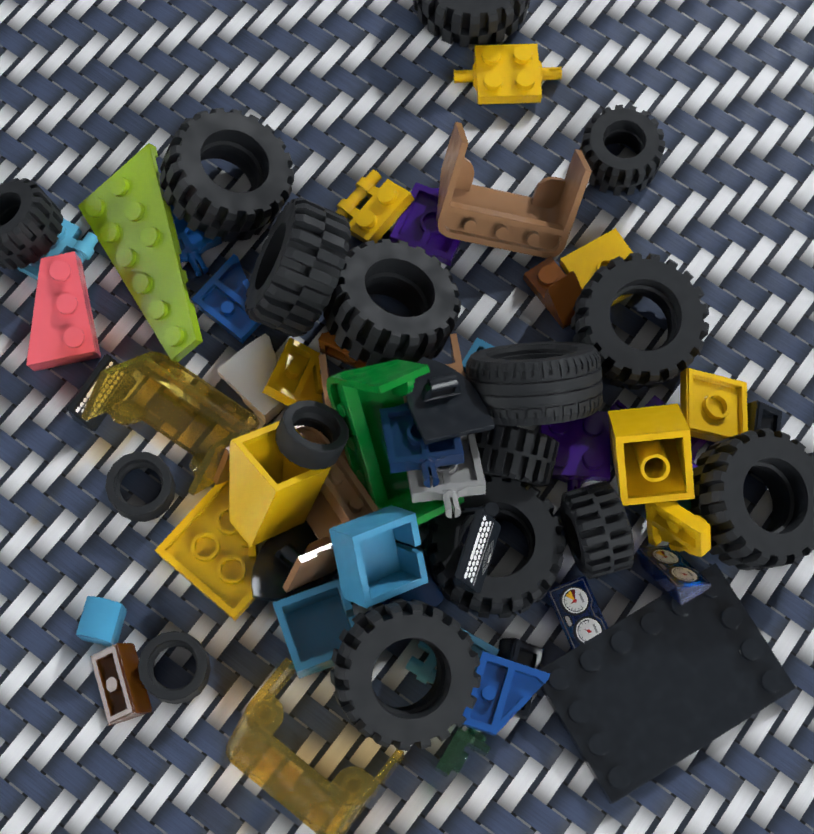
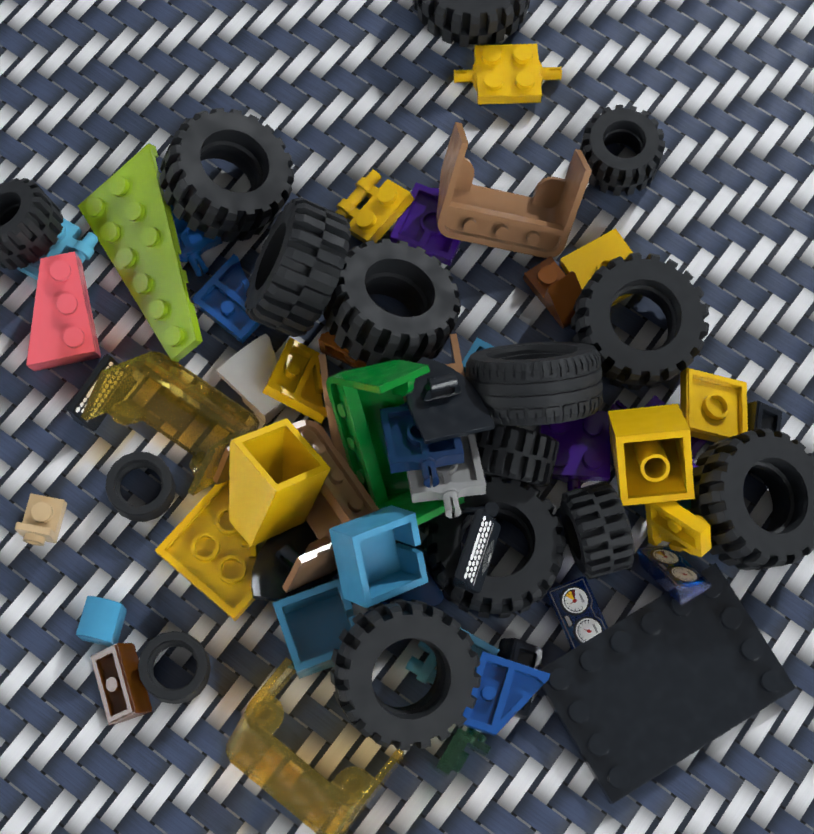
(42, 520): none -> tan bracket
(300, 450): black tyre -> none

